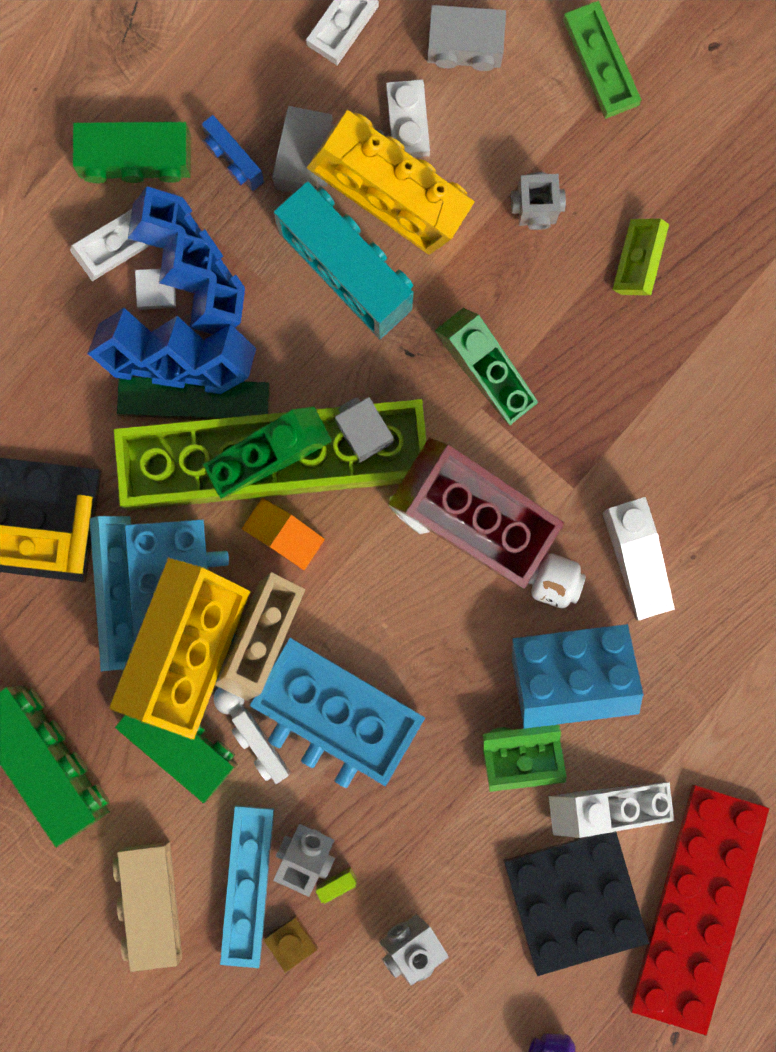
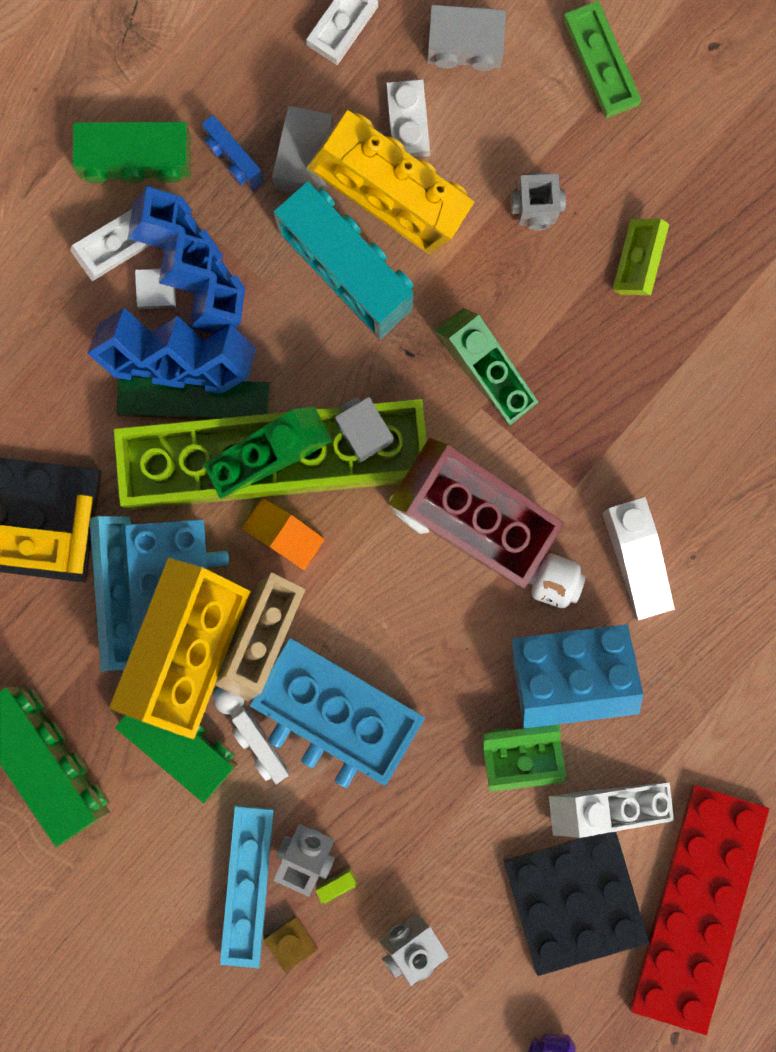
(148, 907): tan brick -> none

